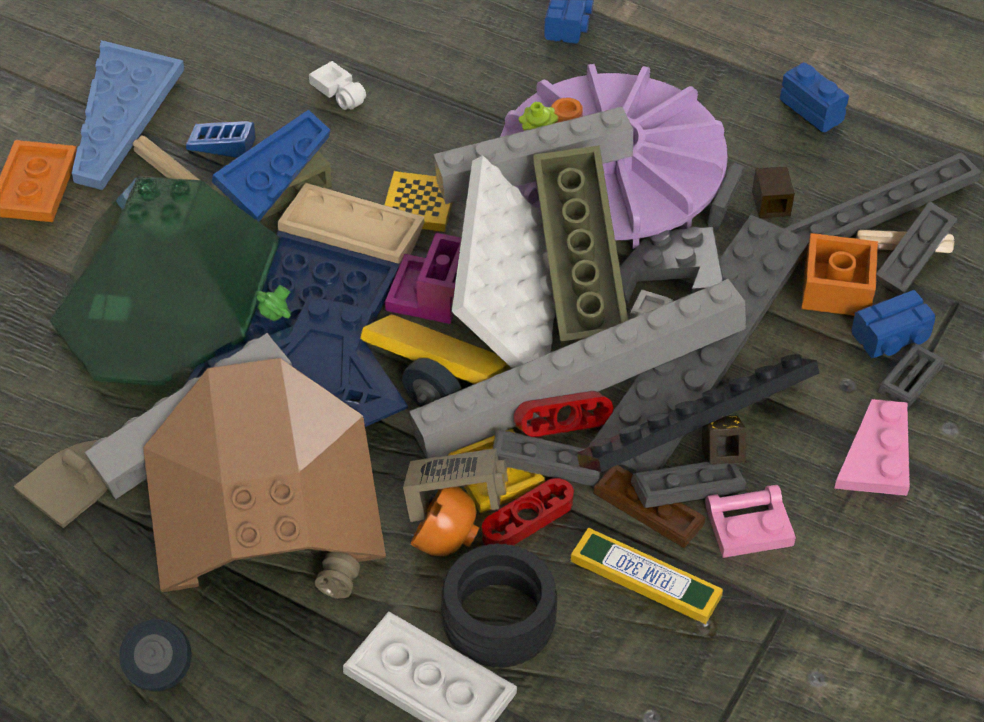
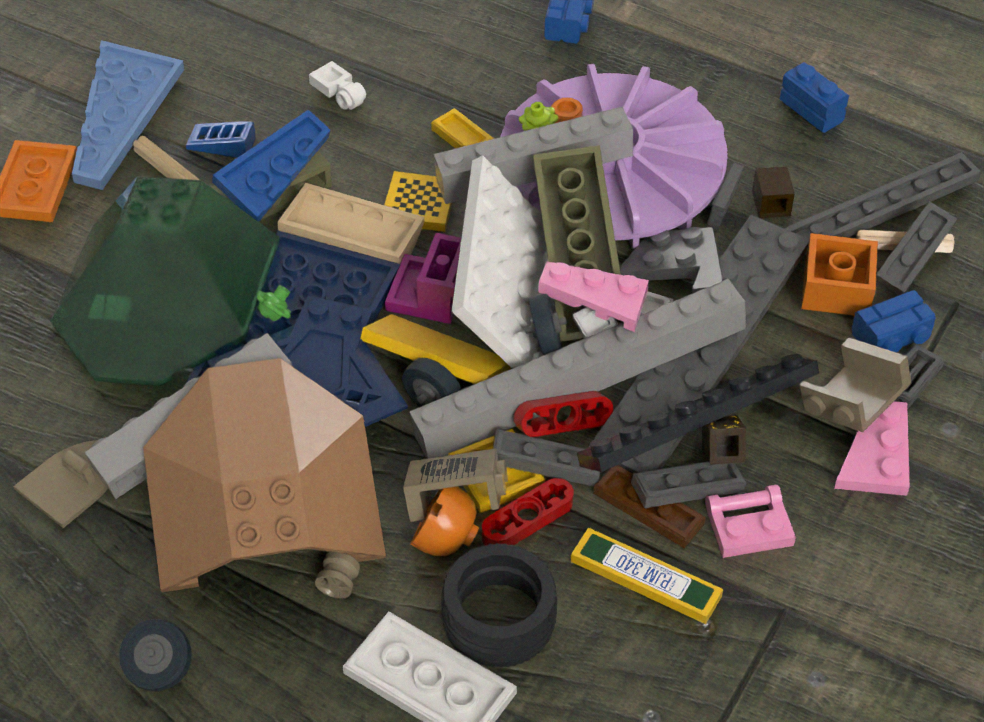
(458, 129): none -> yellow tile
(545, 324): none -> black wheel
(590, 324): none -> white tile
(605, 292): none -> bright pink wing
(862, 389): none -> dark tan panel

